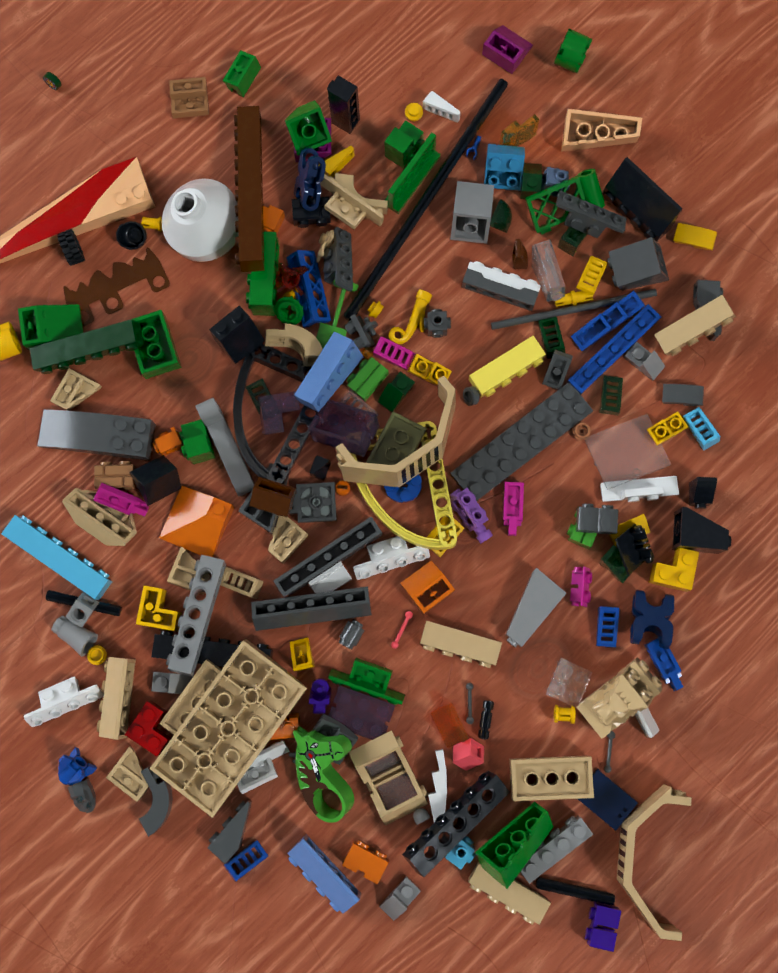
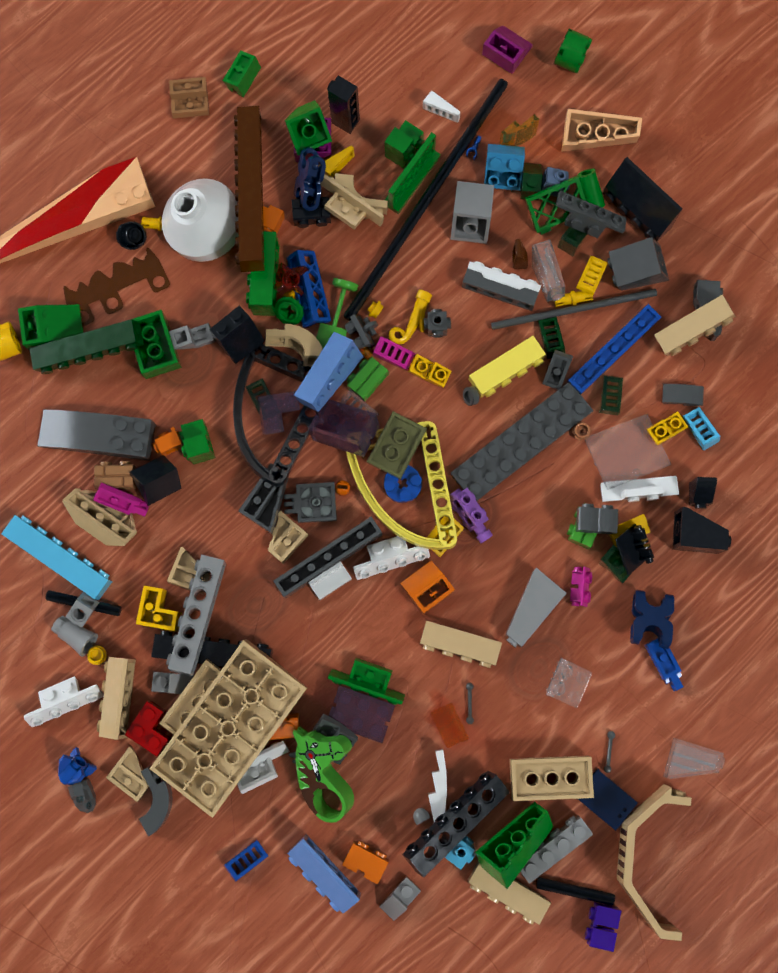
(52, 81): dark green tile -> none
(71, 247): black tyre -> none
(73, 390): tan wing -> none
(191, 338): none -> light grey slope
(197, 522): orange slope -> none
(227, 448): light grey beam -> none
(230, 839): dark grey slope -> none
(255, 589): tan slope -> none
(272, 497): reddish brown piece -> none
(301, 654): yellow slope -> none
(311, 608): dark grey brick -> none
(320, 467): black slope -> none
(320, 696): dark purple hips -> none
(326, 241): tan plate -> none
(339, 260): dark grey bracket -> none
(351, 634): dark grey brick -> none
(390, 775): tan window -> none
(396, 391): dark green slope -> none
(408, 615): coral hinge -> none
(412, 465): tan panel -> none
(413, 112): yellow plate -> none
(468, 754): coral panel -> none
(486, 717): black axle -> none
(502, 217): clear green brick -> none
(513, 506): dark pink hinge -> none
(564, 714): yellow bush -> none
(608, 321): blue slope -> none
(615, 619): blue slope -> none
(620, 697): tan brick -> none
(646, 362): light grey slope -> none
(647, 723): white slope -> none
(680, 574): yellow brick -> none
(692, 760): none -> clear slope
(695, 236): yellow slope -> none

